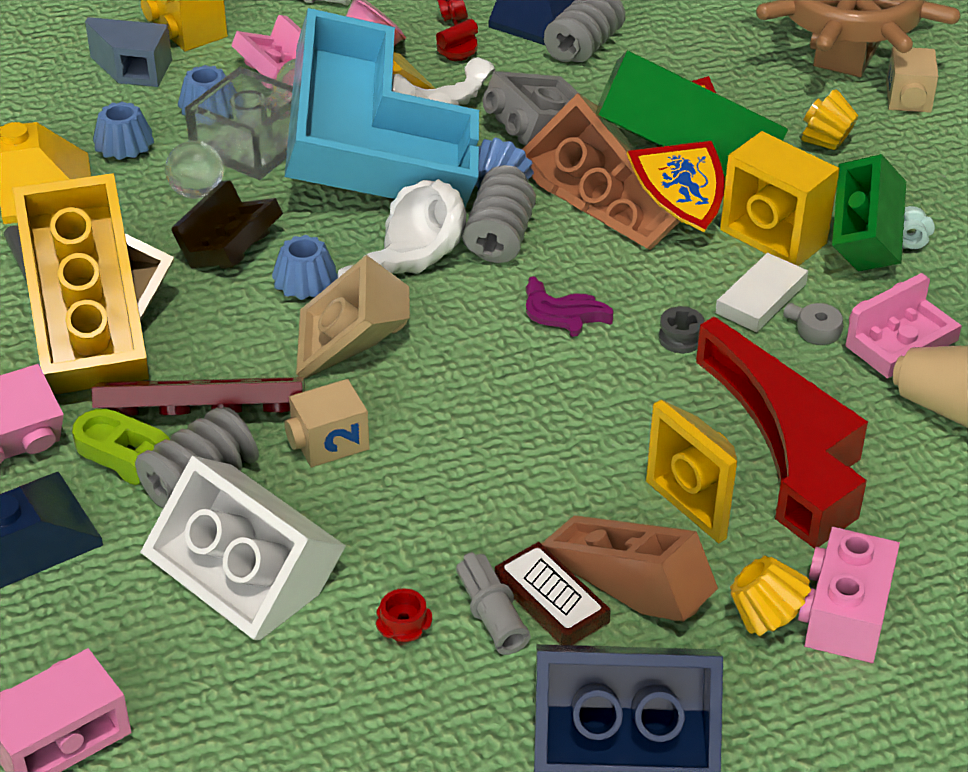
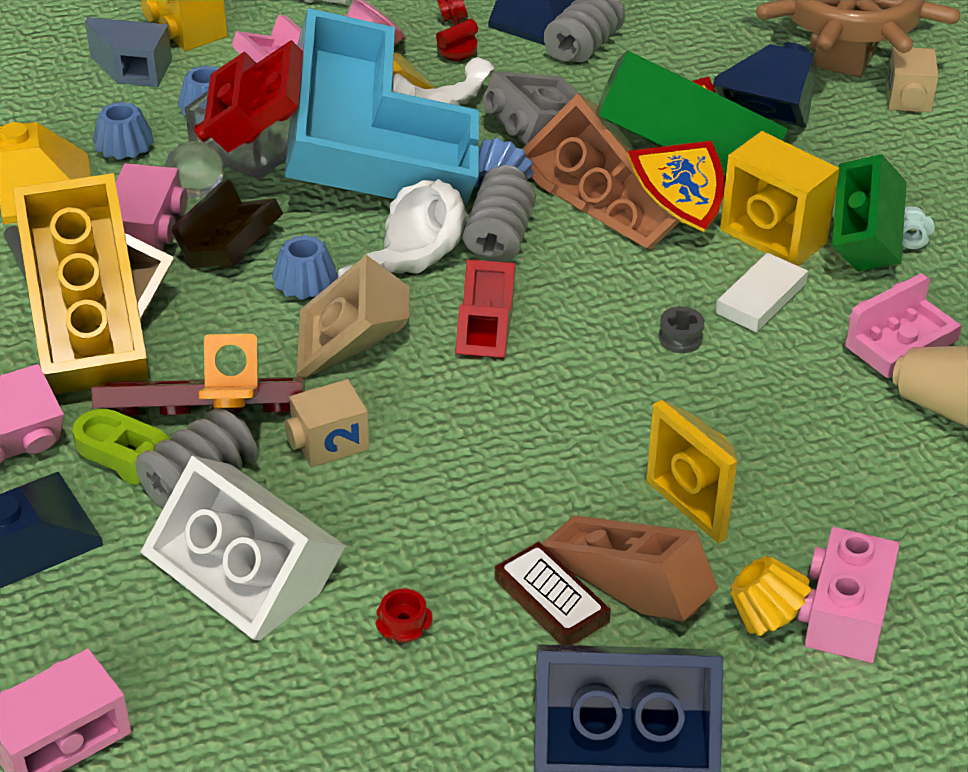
(150, 202): none -> bright pink brick
(225, 389): none -> light orange bracket
(251, 96): none -> red plate
(486, 309): none -> red slope
(493, 604): light grey axle -> none
(564, 312): magenta piece -> none
(772, 83): none -> dark blue slope
(804, 427): red arch -> none
(816, 322): light grey piece -> none
(829, 121): yellow piece -> none

